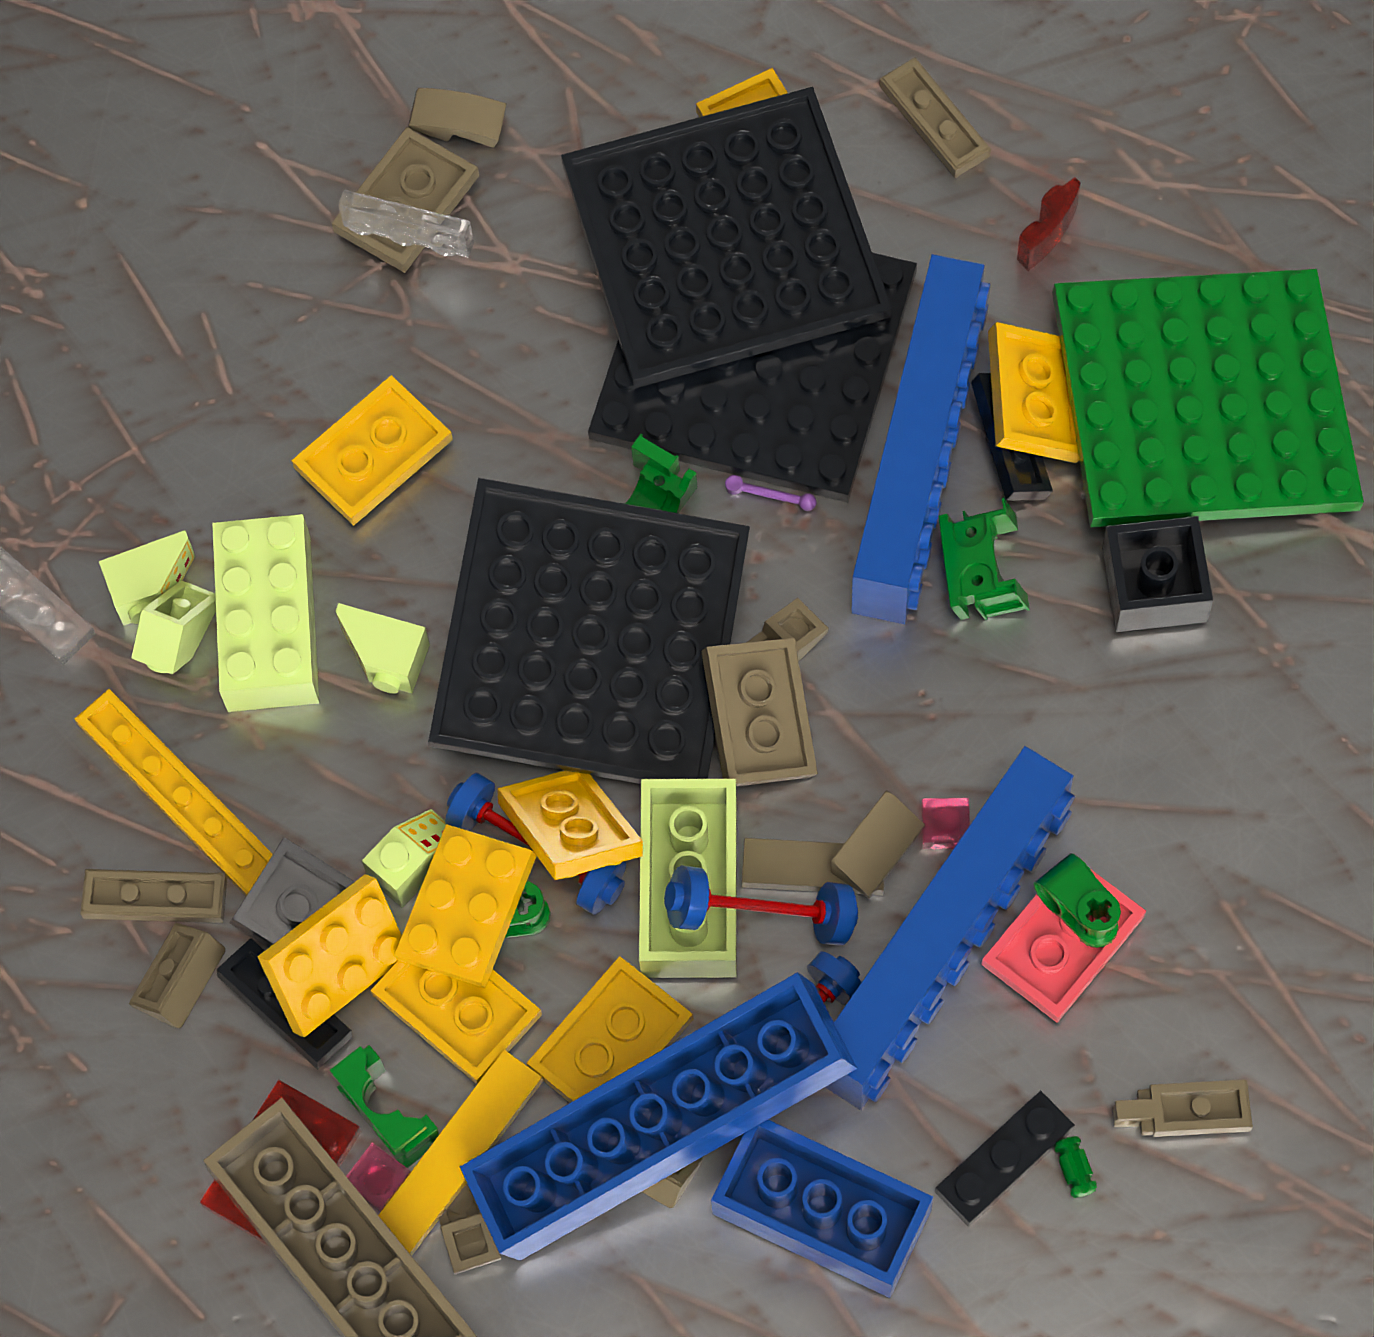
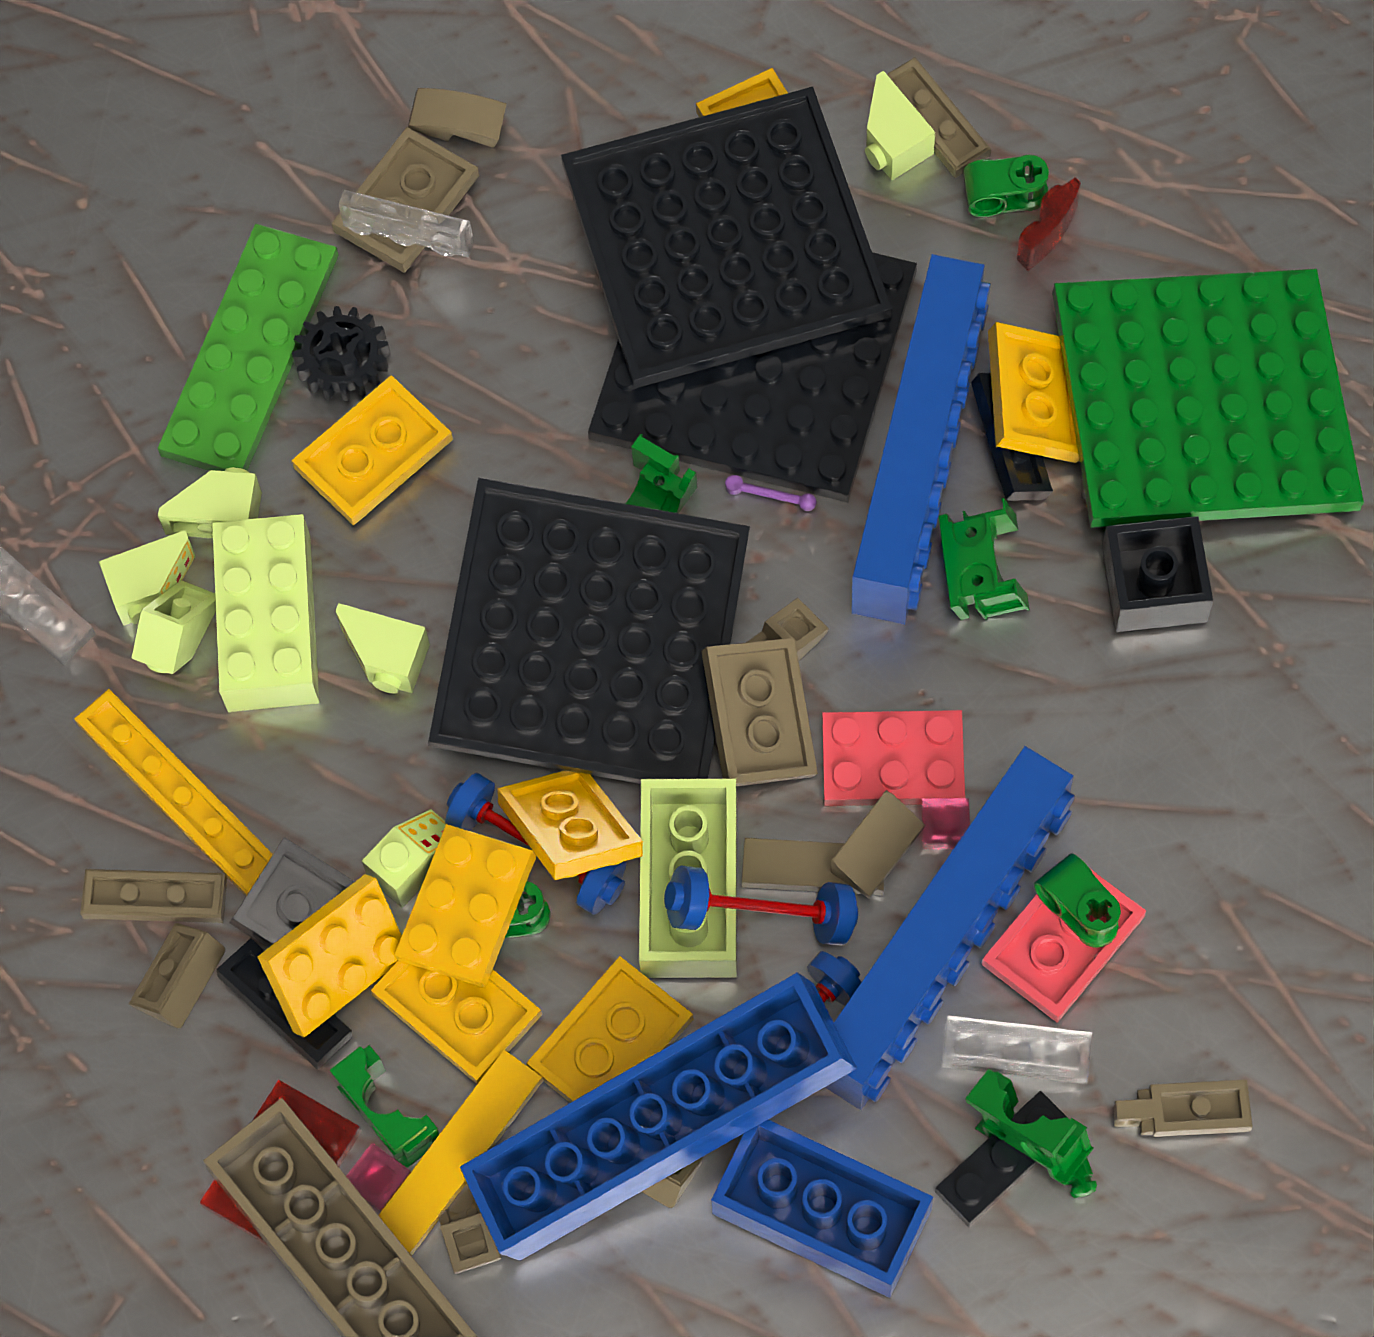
(212, 499): none -> yellowish green slope
(248, 351): none -> bright green plate
(335, 371): none -> black gear
(894, 751): none -> coral plate
(896, 131): none -> yellowish green slope
(1003, 186): none -> green piece
(1017, 1049): none -> clear plate
(1055, 1143): none -> green piece

